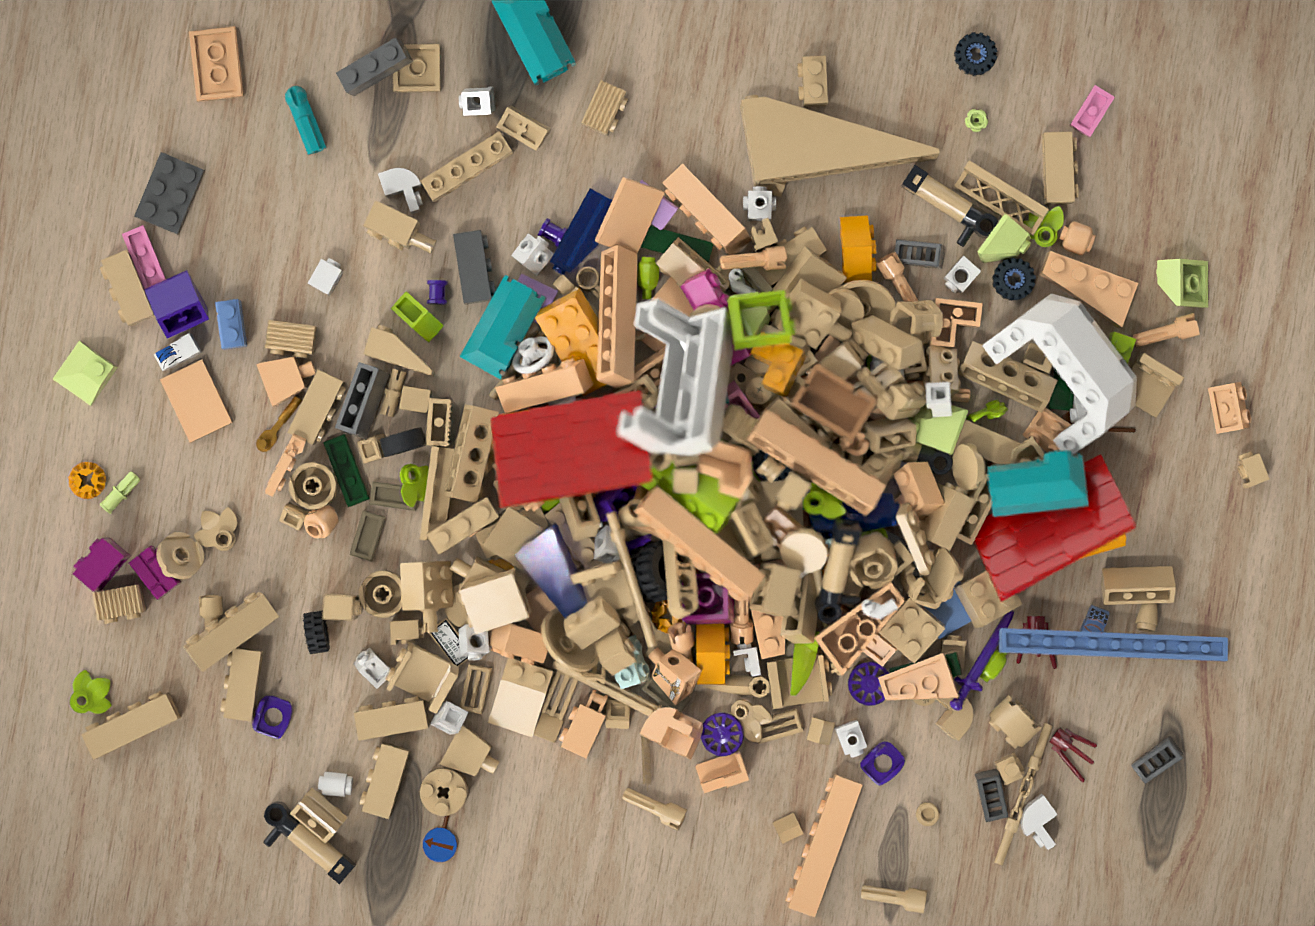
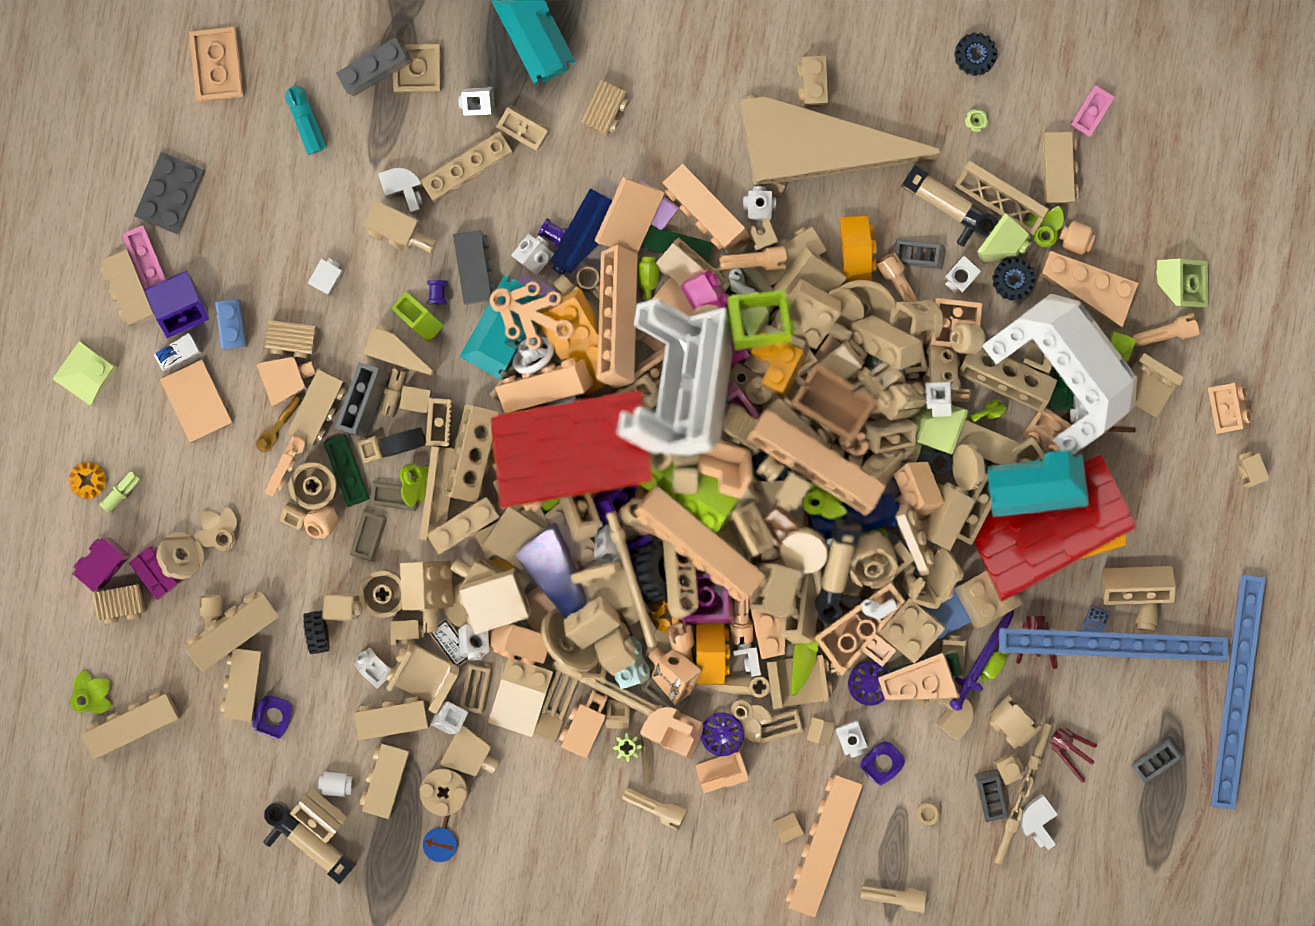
(528, 313): none -> light nougat plant
(623, 752): none -> yellowish green gear
(967, 338): none -> tan head
(1237, 692): none -> medium blue plate

